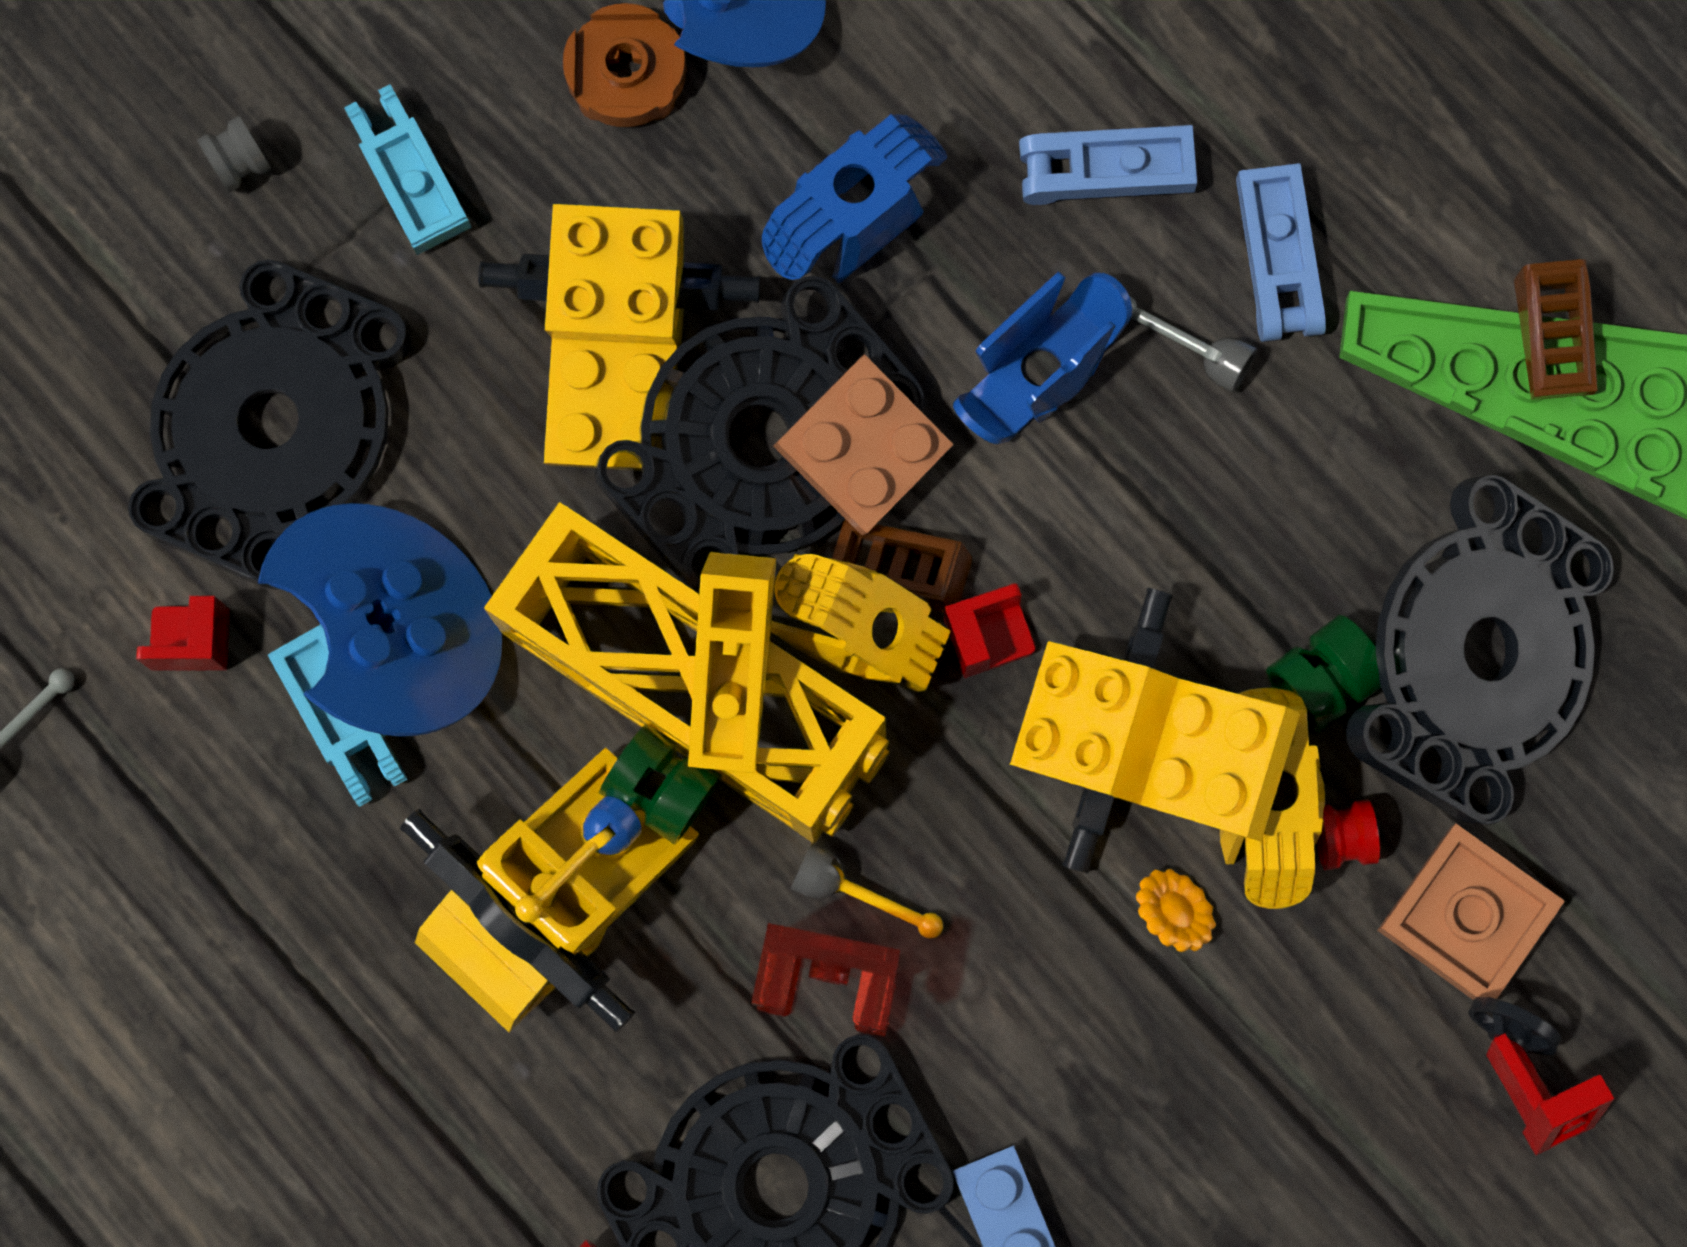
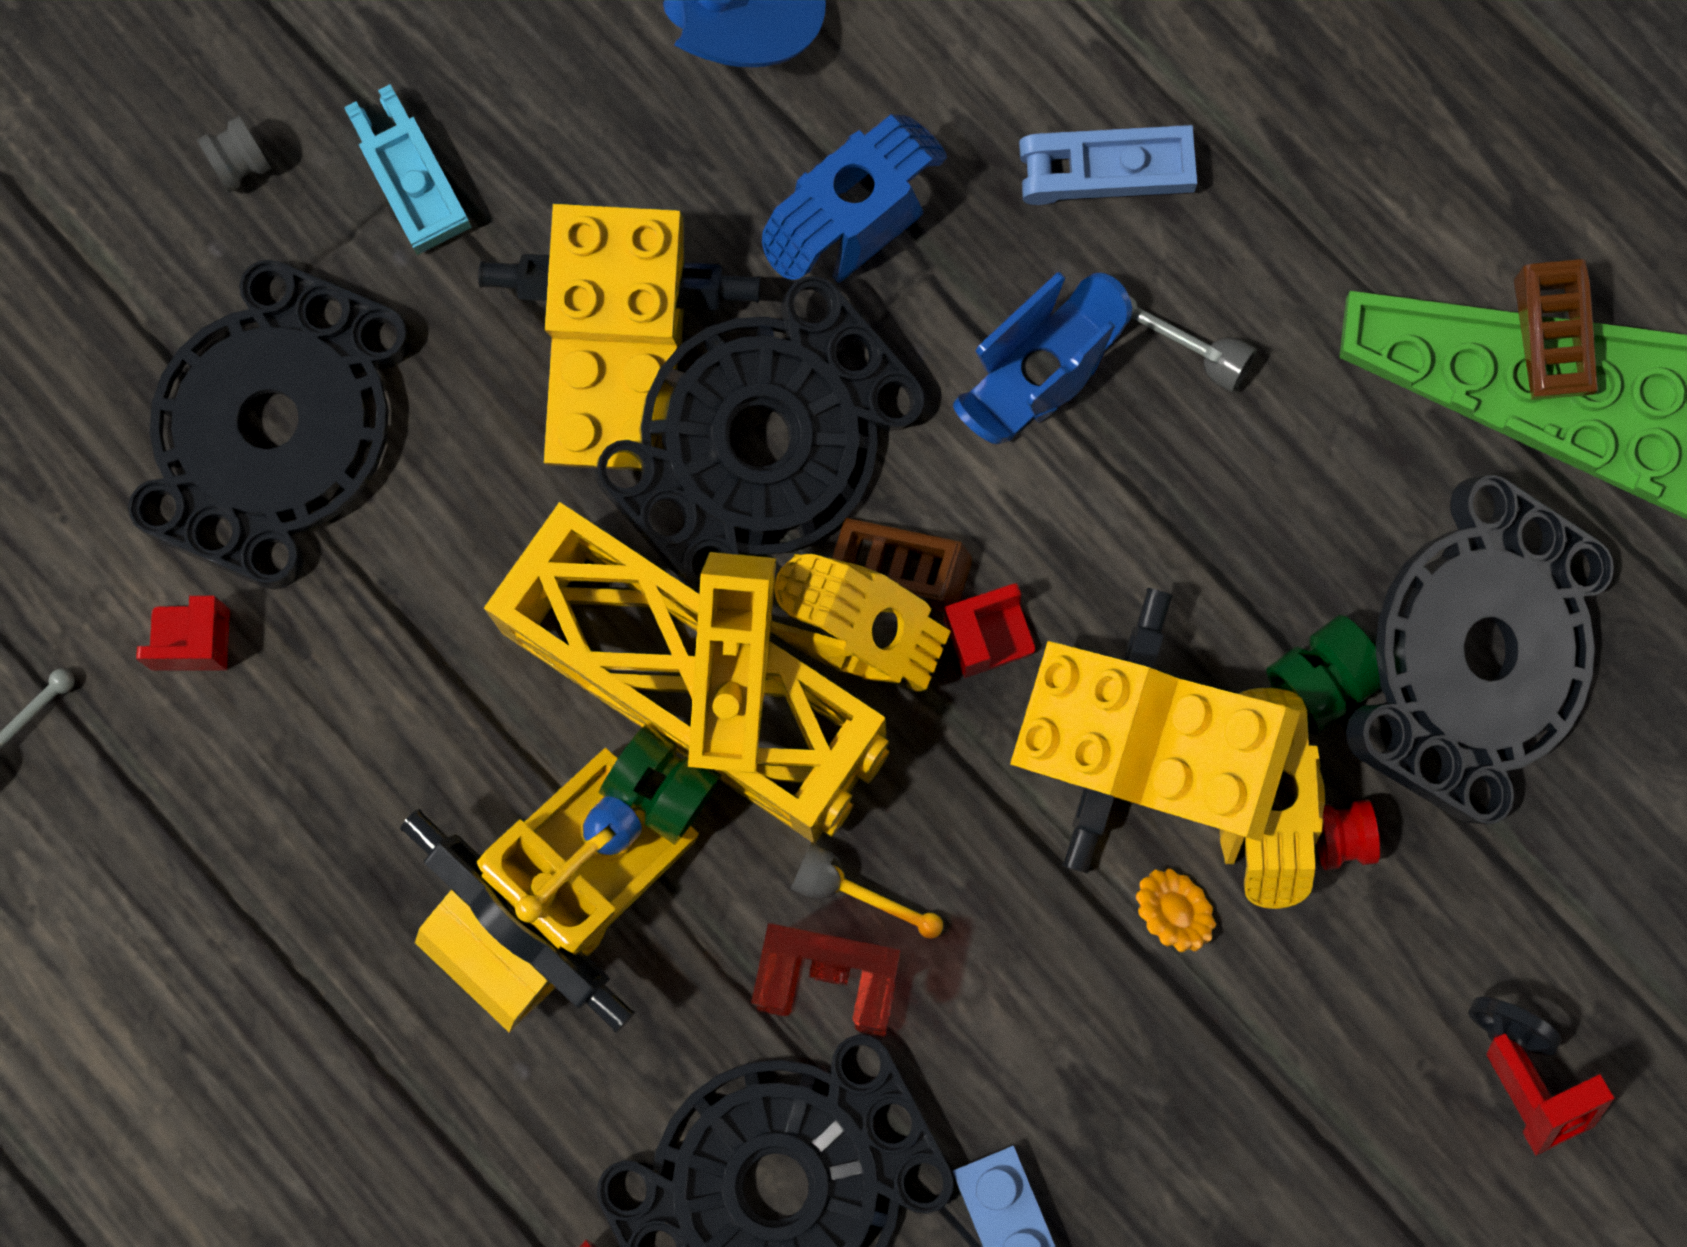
(300, 667): medium azure hinge -> none
(396, 616): blue piece -> none
(632, 99): dark orange plate -> none
(863, 445): nougat plate -> none
(1280, 250): medium blue plate -> none
(1470, 915): nougat plate -> none

